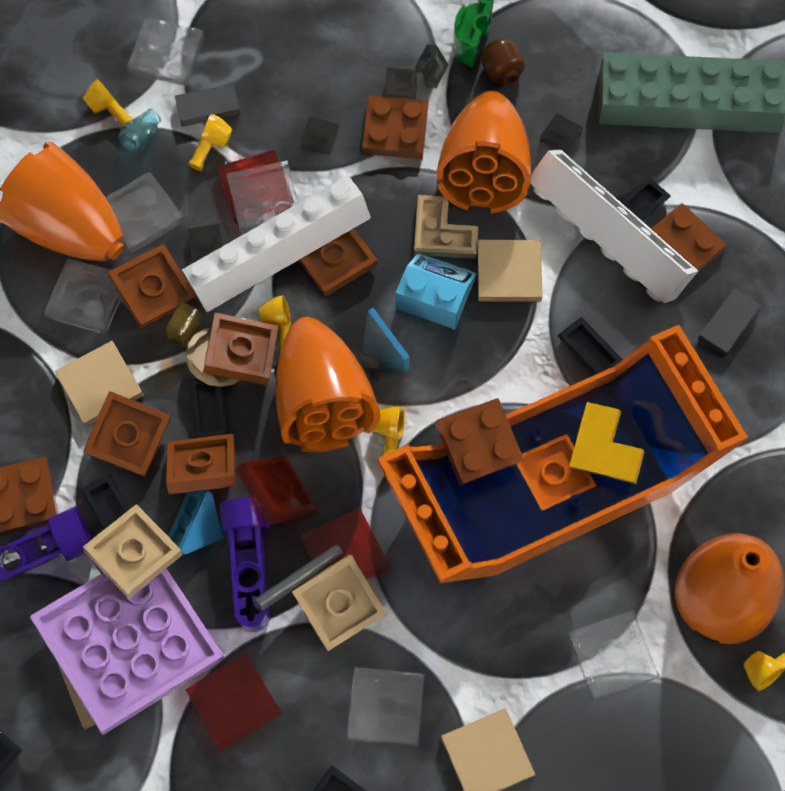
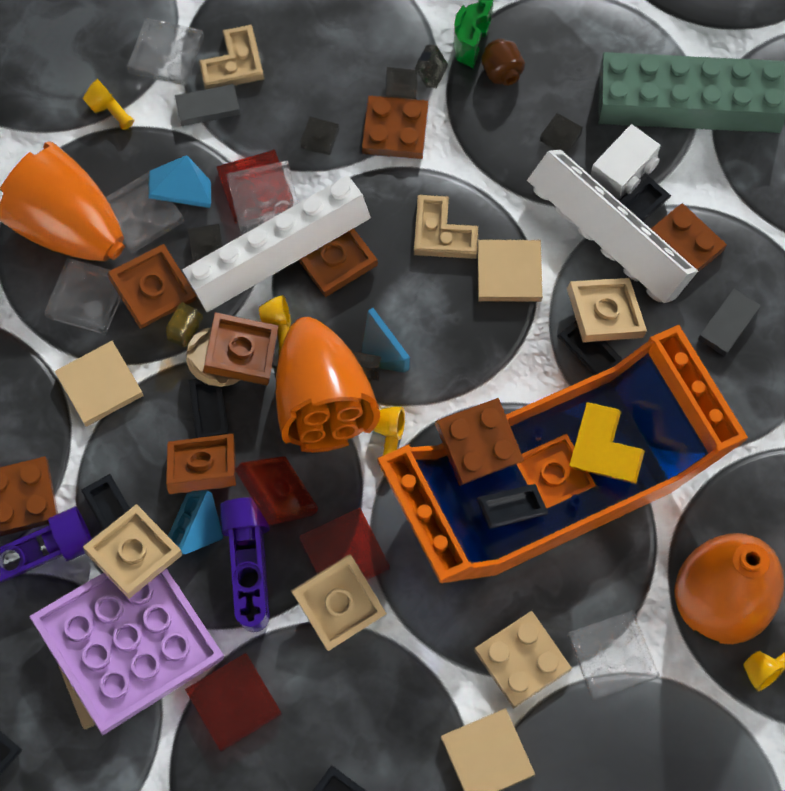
(127, 434): dark orange plate -> none
(138, 131): clear light blue cone -> none
(180, 183): none -> dark azure slope
(215, 133): yellow bar -> none
(239, 66): none -> tan tile
(298, 578): dark grey bar -> none
(385, 706): clear plate -> none
(434, 290): medium azure slope -> none
(485, 156): orange cylinder -> none
(511, 506): none -> black tile
(522, 659): none -> tan plate
(606, 309): none -> tan plate
(626, 161): none -> white brick

